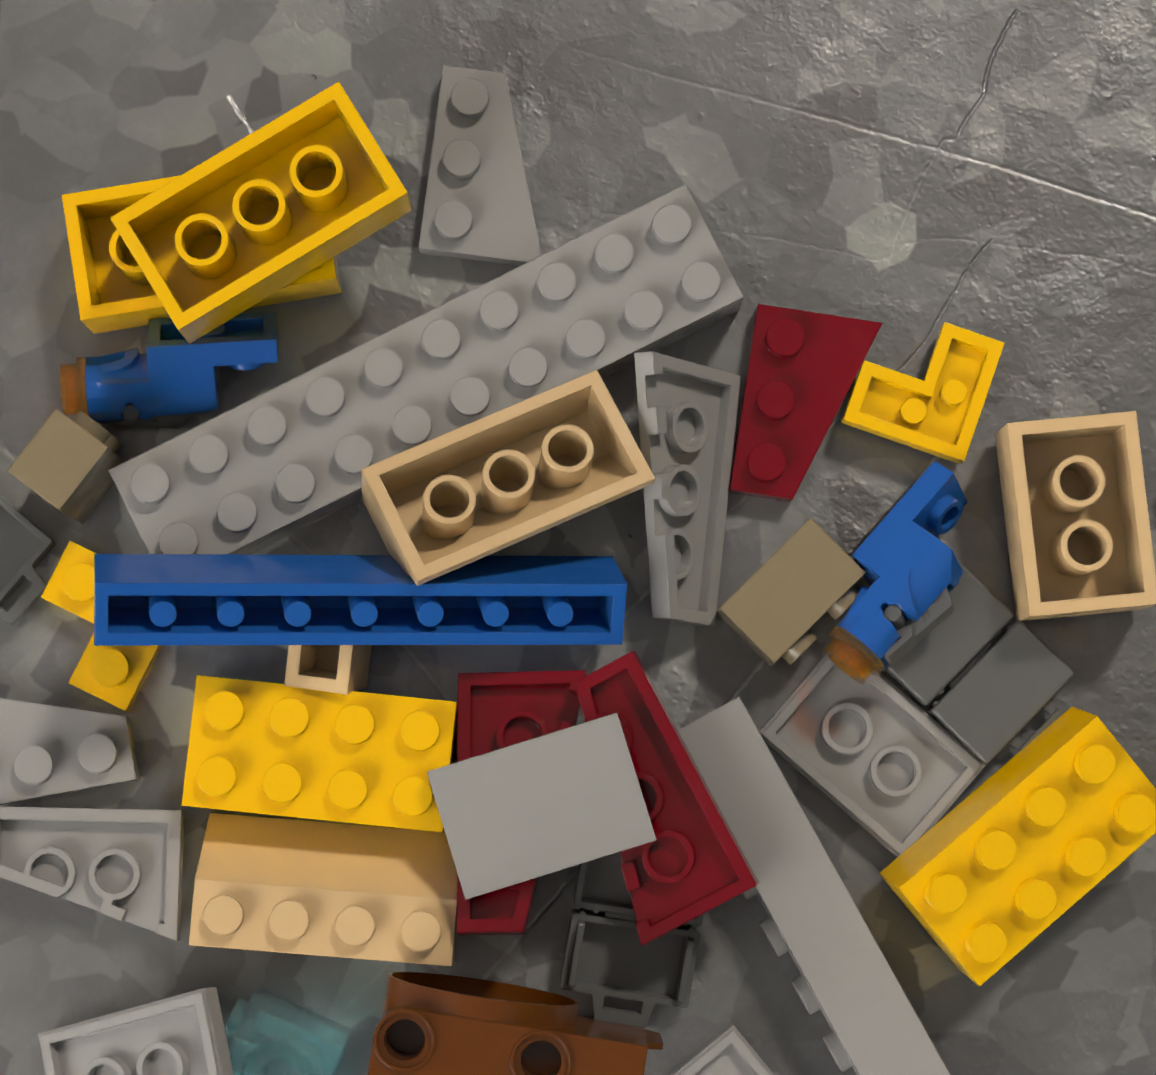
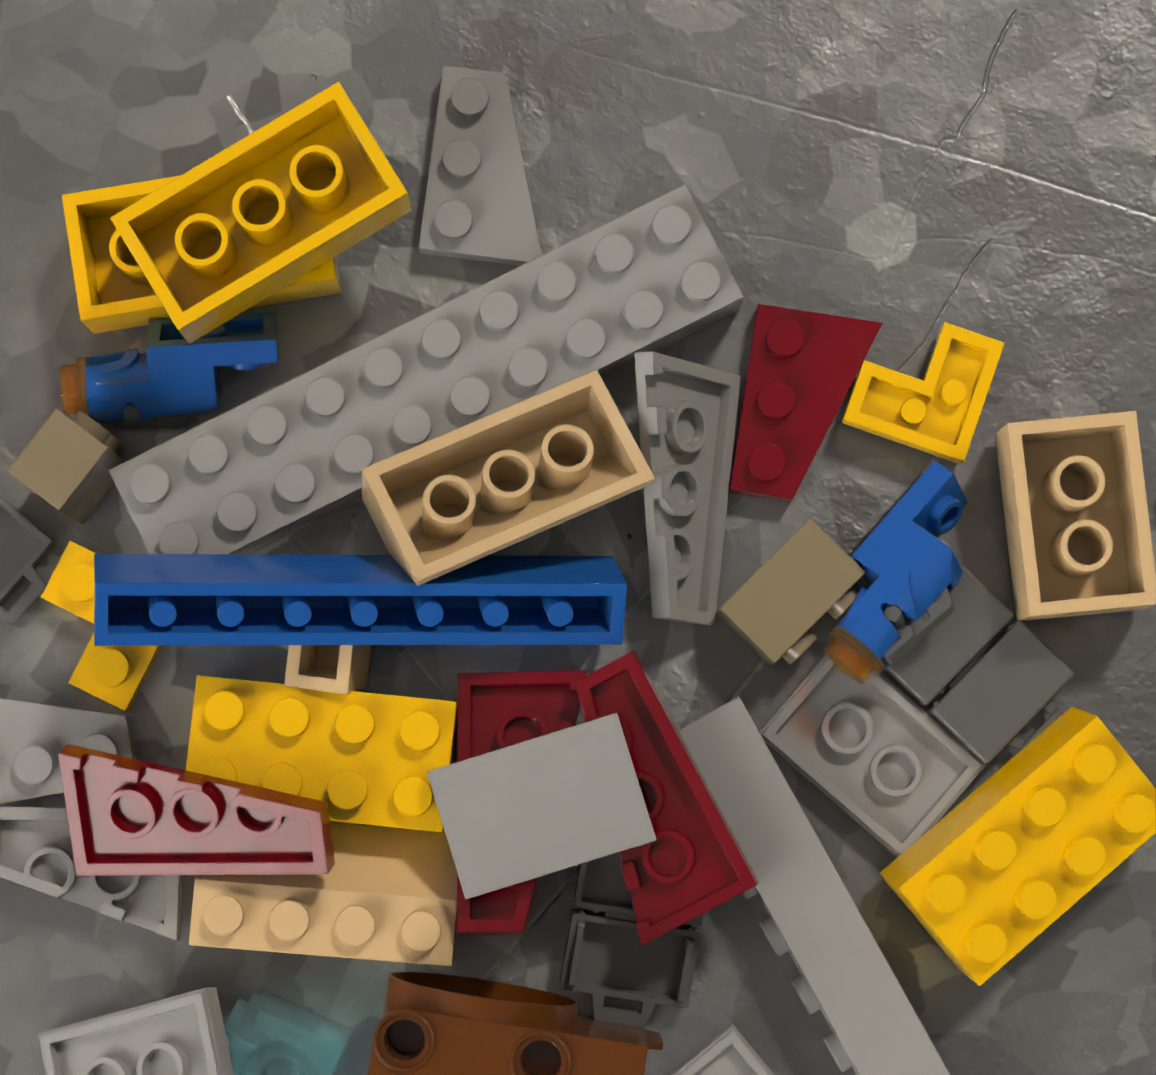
(175, 821): none -> wing

